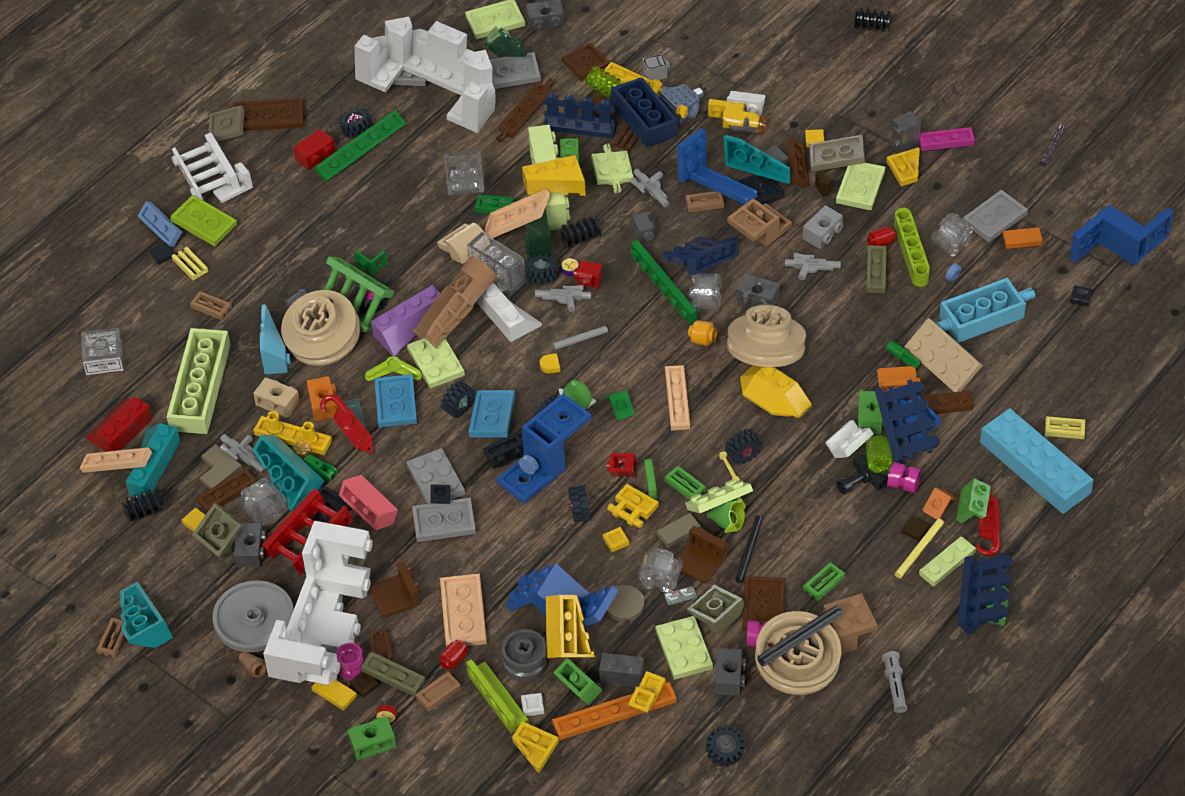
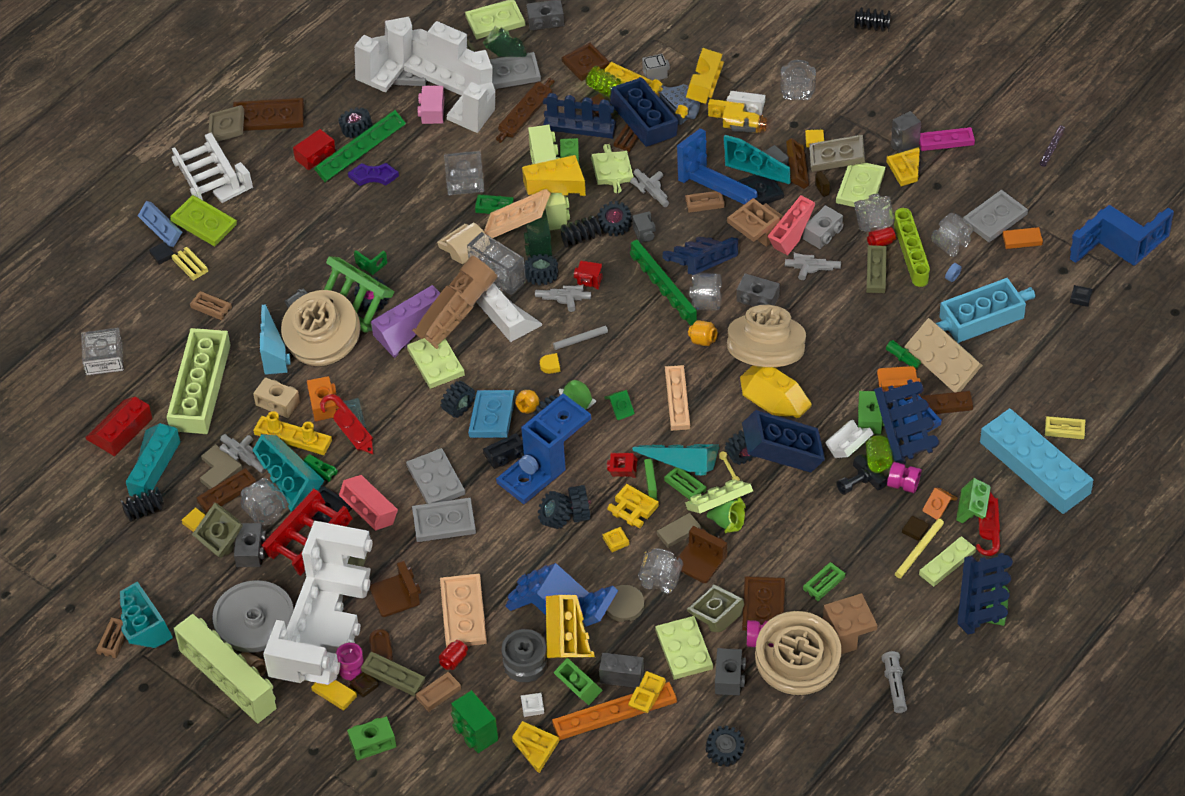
(115, 460): light nougat tile -> none
(225, 668): none -> yellowish green brick
(302, 448): clear yellow plate -> none
(365, 174): none -> dark purple tile
(387, 711): tile -> none
(393, 364): lime piece -> none
(395, 401): dark azure plate -> none
(432, 104): none -> bright pink brick
(439, 494): black tile -> none
(474, 722): none -> green brick
(496, 695): lime fence -> none
(527, 401): none -> light orange piece
(554, 510): none -> black wheel
(568, 266): tile -> none
(615, 218): none -> black wheel
(680, 595): light grey sticker -> none
(693, 458): none -> teal wedge
(703, 84): none -> yellow arch
(748, 549): black bar -> none
(783, 441): none -> dark blue brick
(791, 226): none -> coral slope
(798, 80): none -> clear brick
(799, 635): black axle -> none
(874, 212): none -> clear brick

